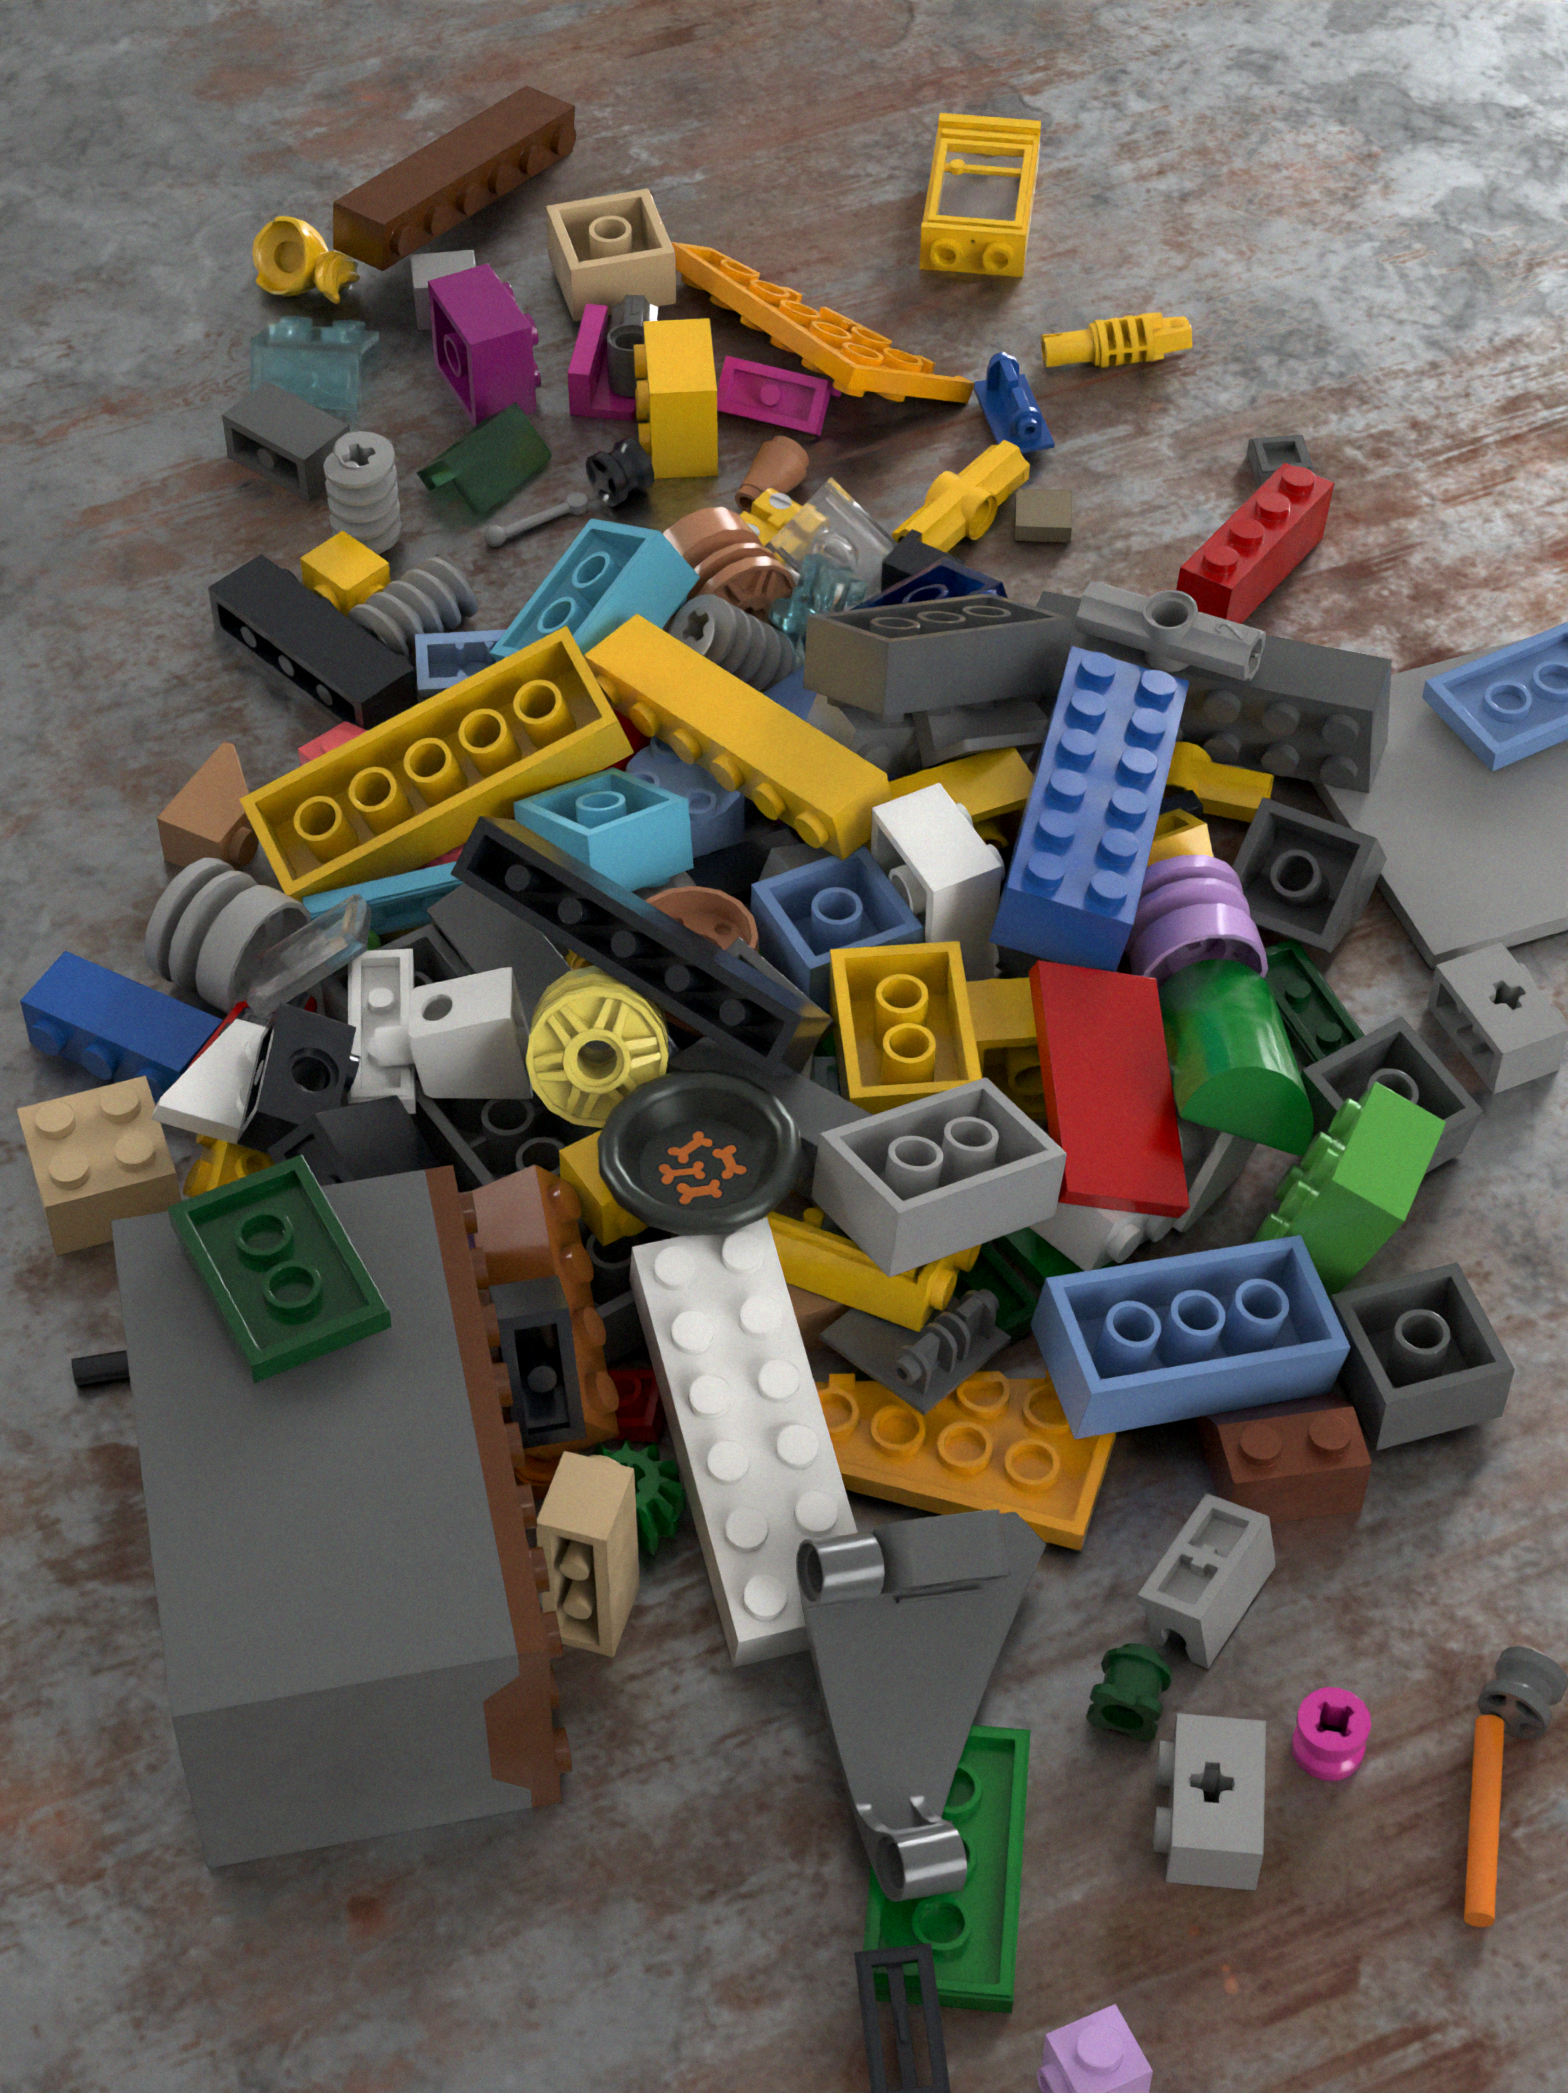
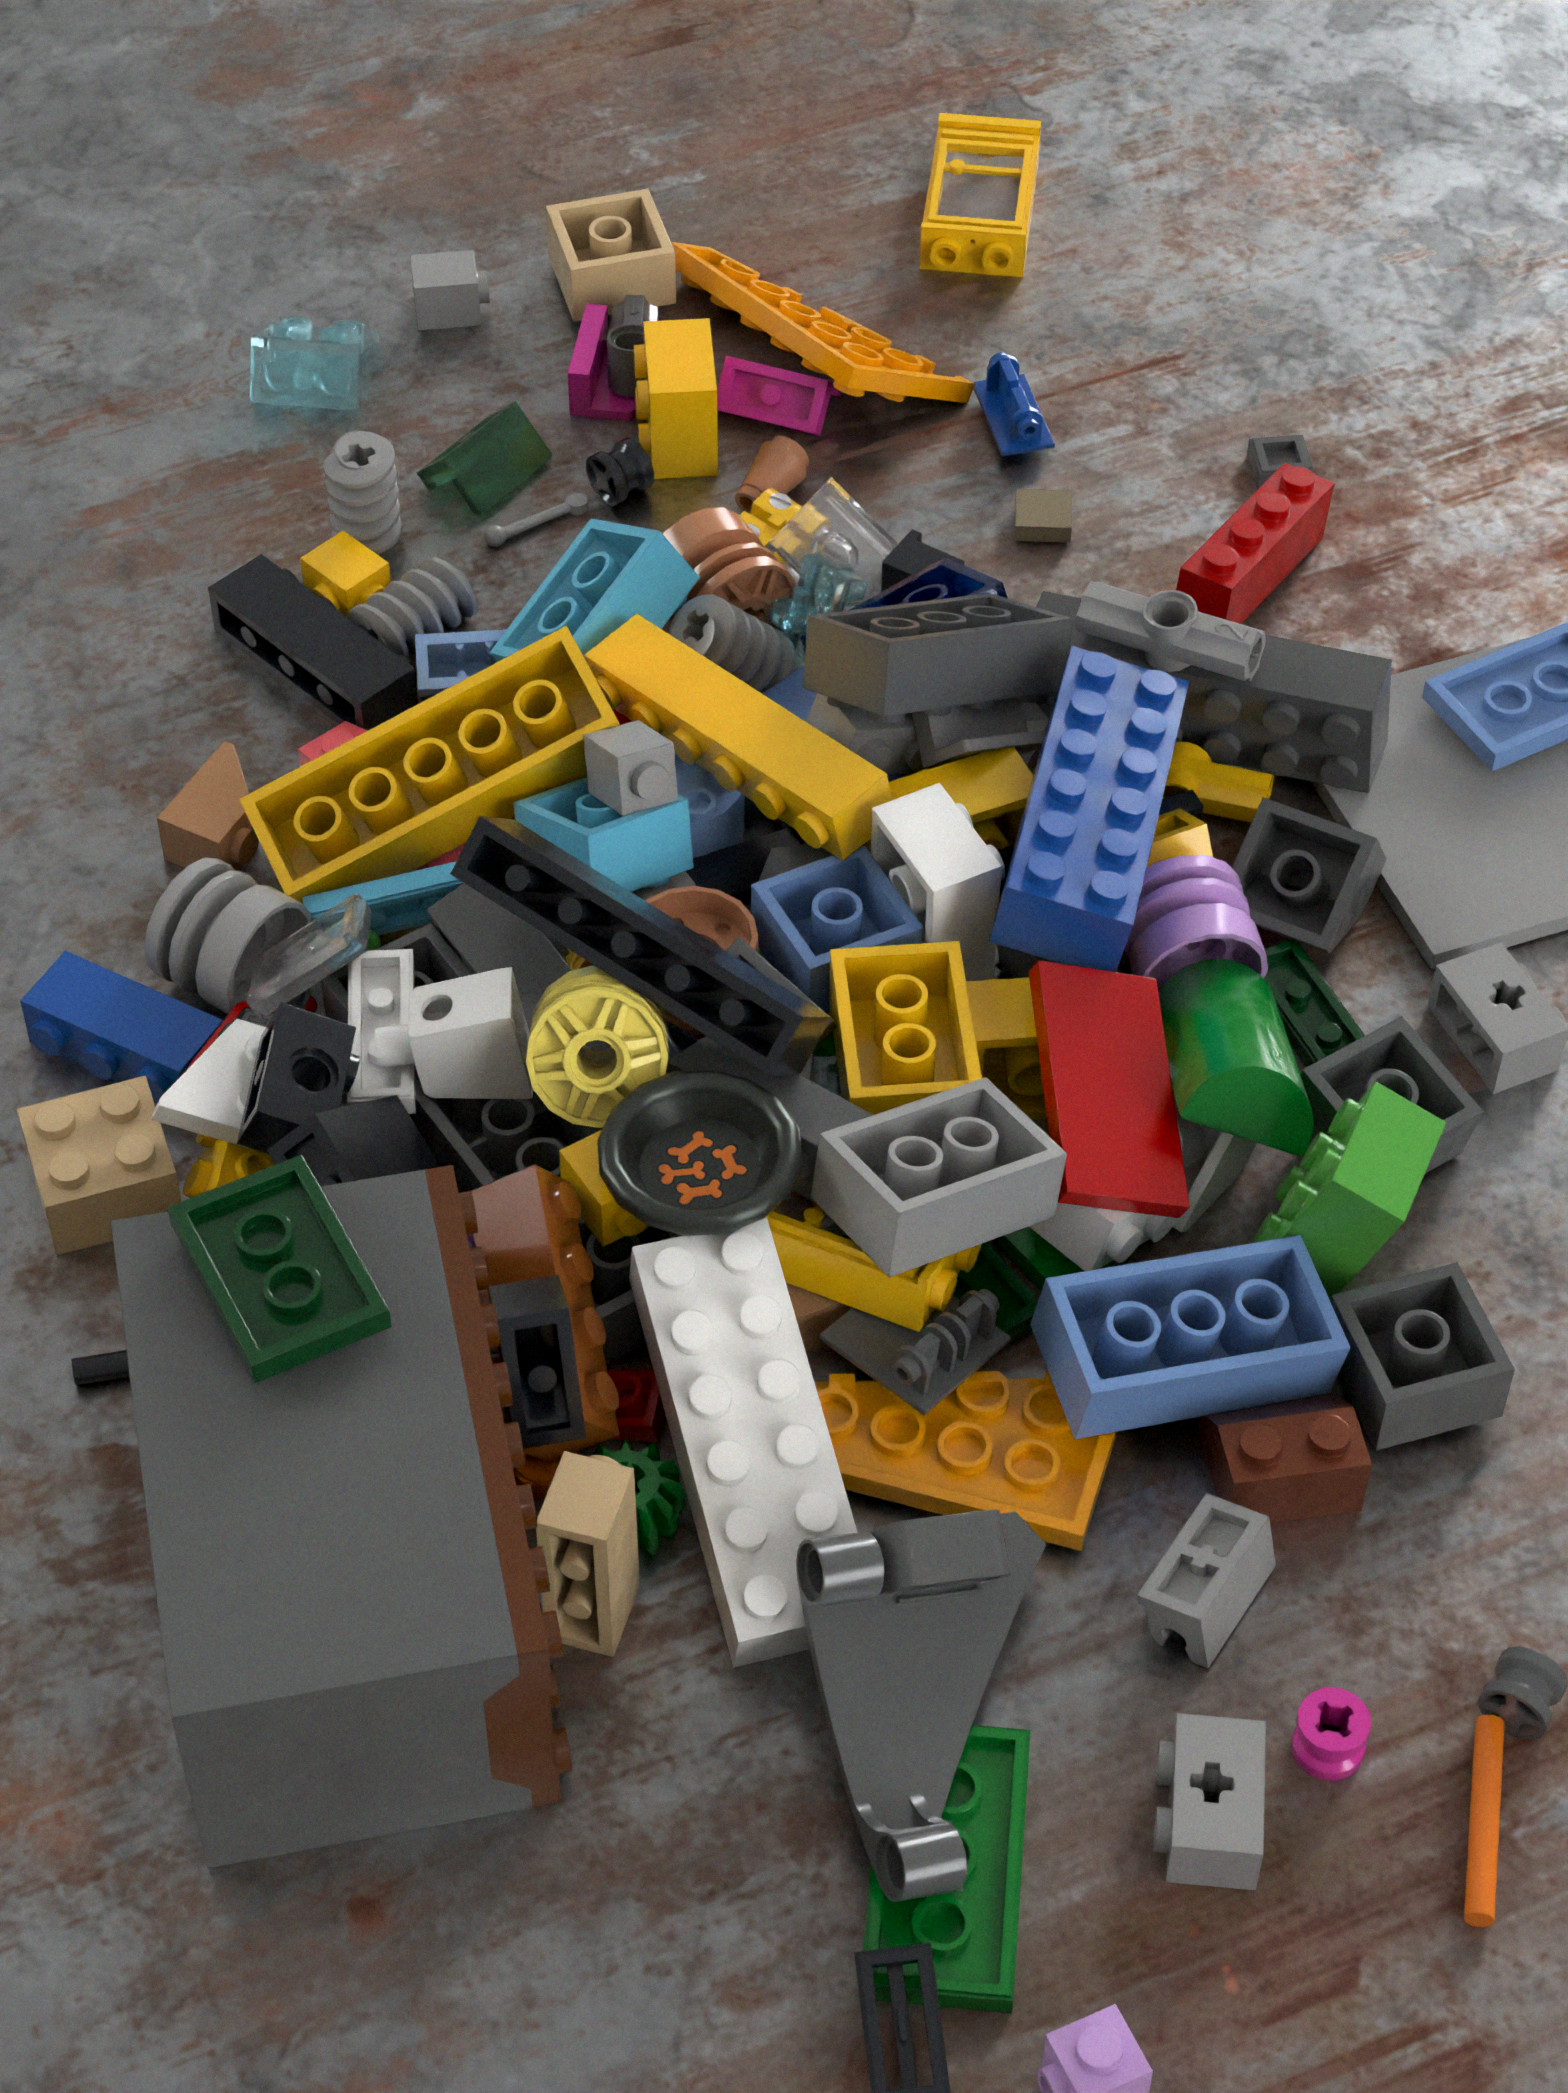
(282, 439): dark grey brick -> none
(296, 260): yellow hair -> none
(453, 178): reddish brown brick -> none
(483, 342): magenta brick -> none
(630, 767): none -> light grey brick
(967, 501): yellow piece -> none
(1118, 341): yellow hinge -> none
(1130, 1691): dark green brick -> none

